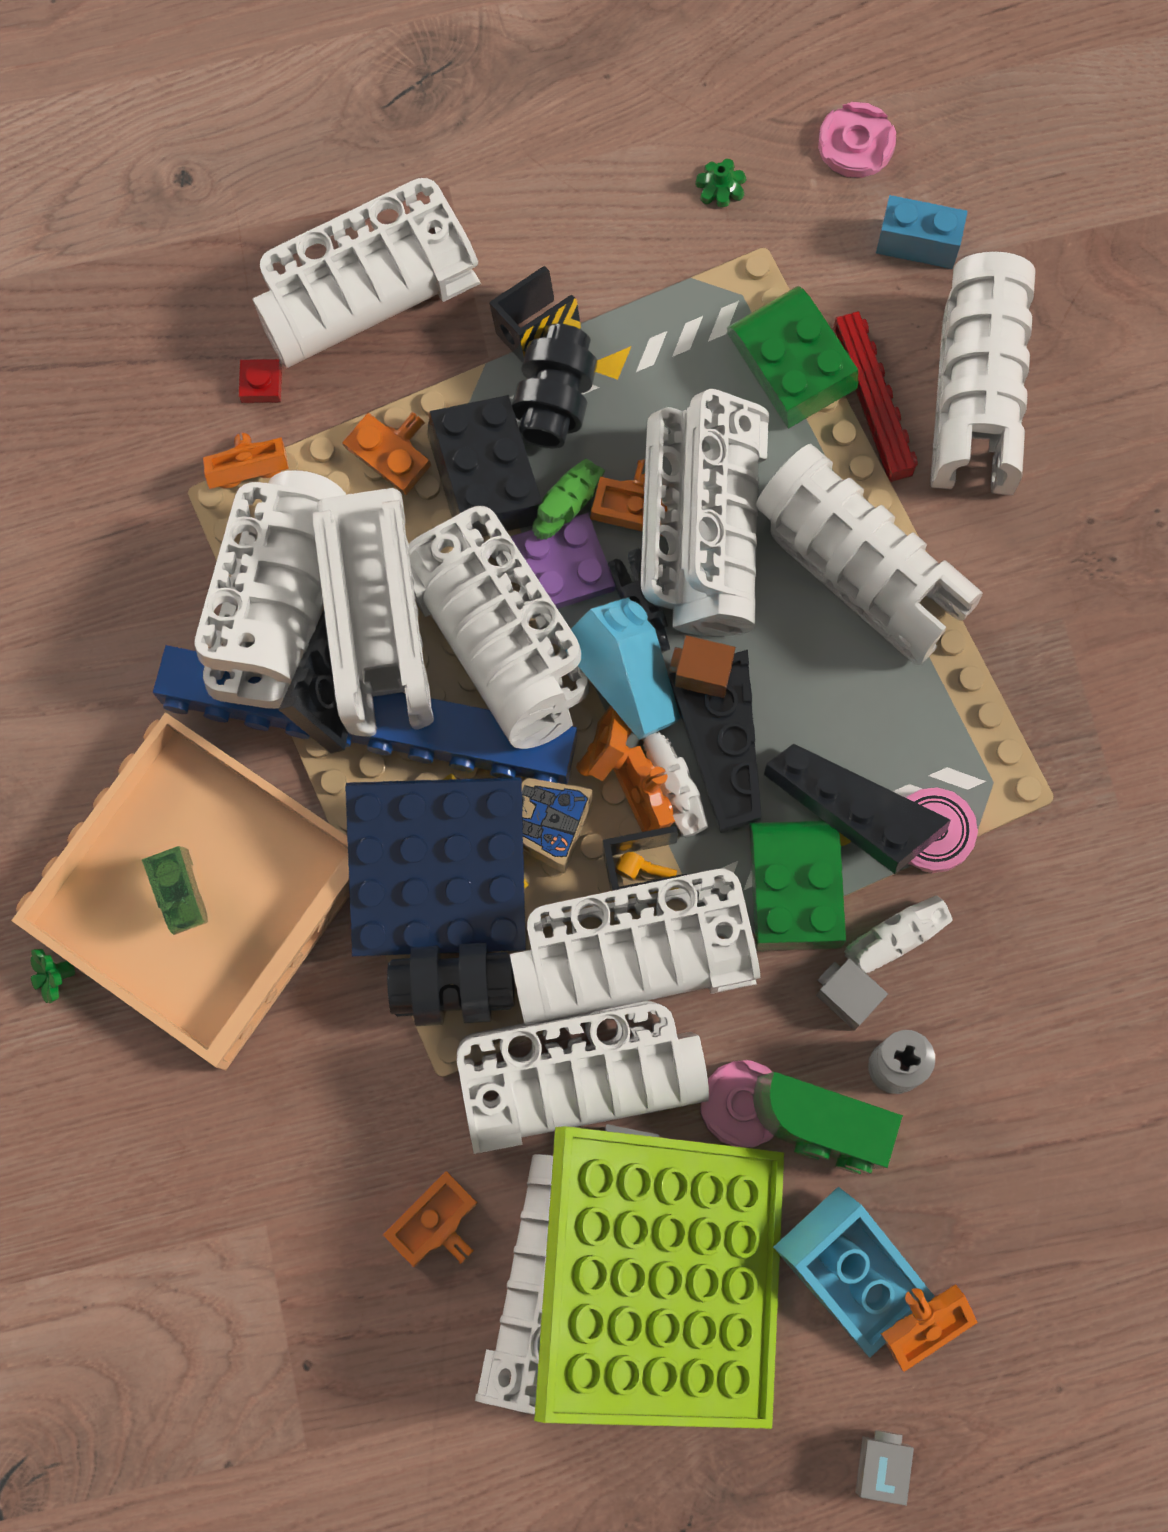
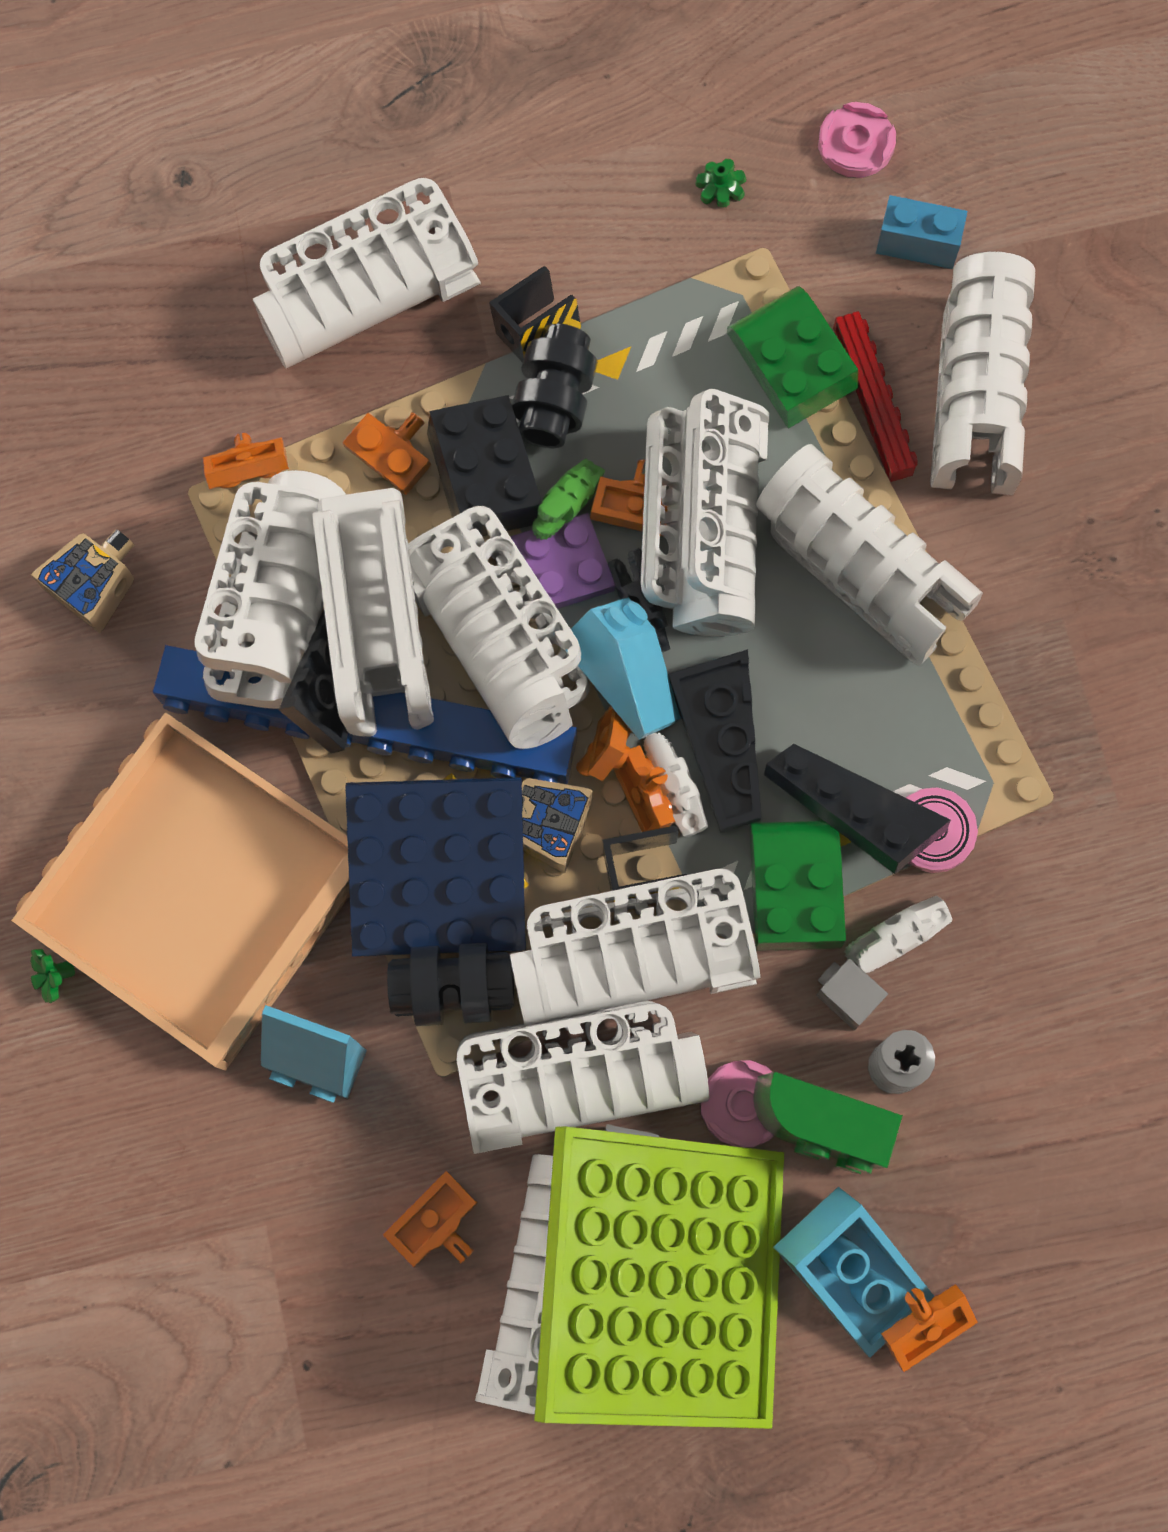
(88, 577): none -> torso
(176, 889): clear green leg -> none
(260, 381): red plate -> none
(309, 1054): none -> medium azure slope
(631, 863): light orange hand -> none
(702, 666): dark orange brick -> none
(884, 1468): light grey brick -> none

